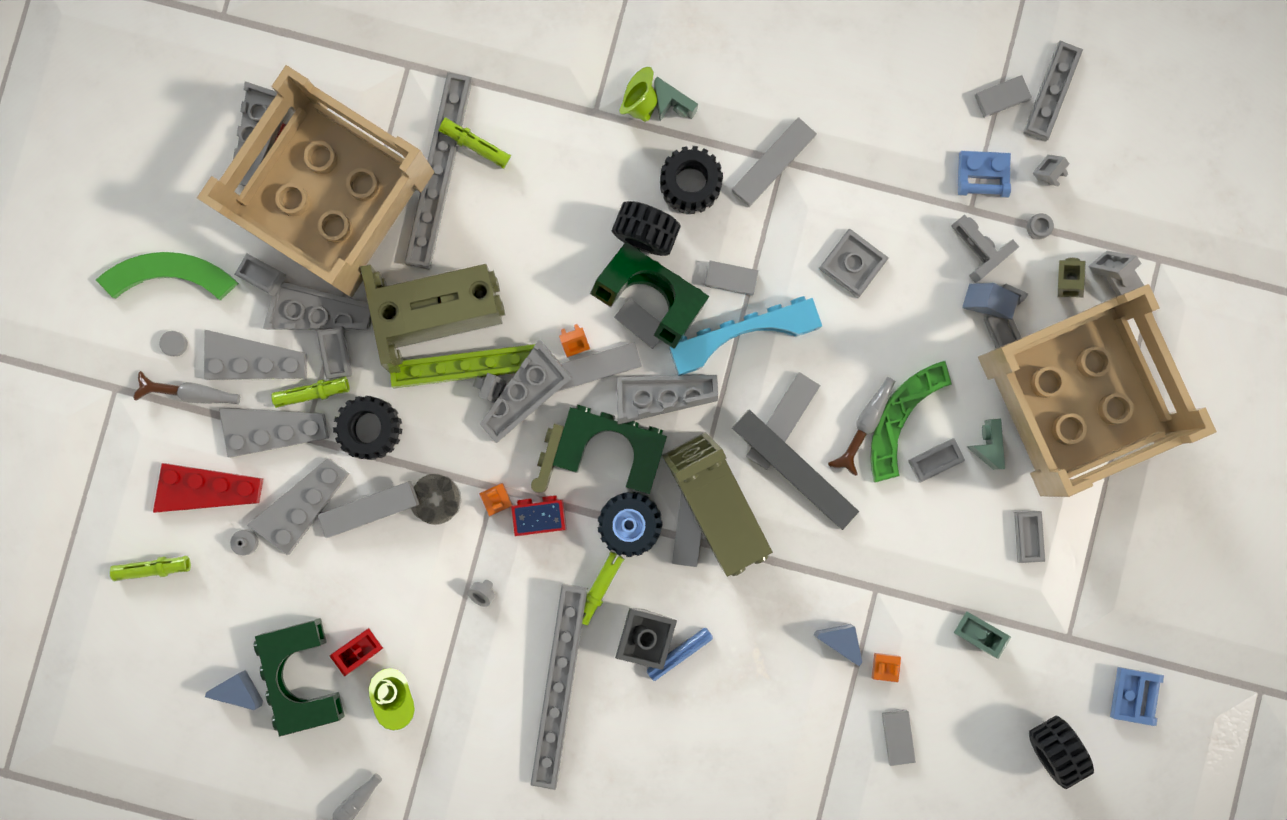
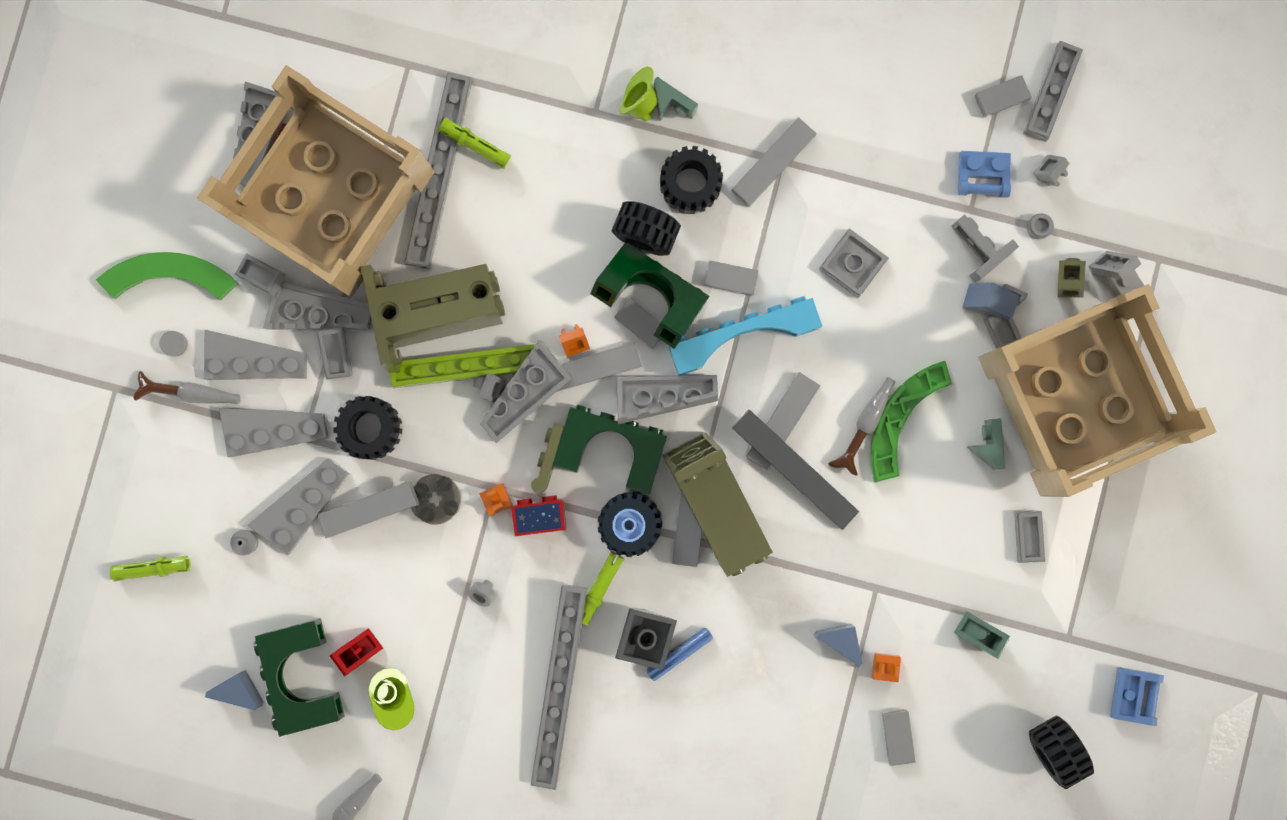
(201, 488): red wing -> none
(321, 389): lime pin -> none
(936, 460): light grey tile -> none

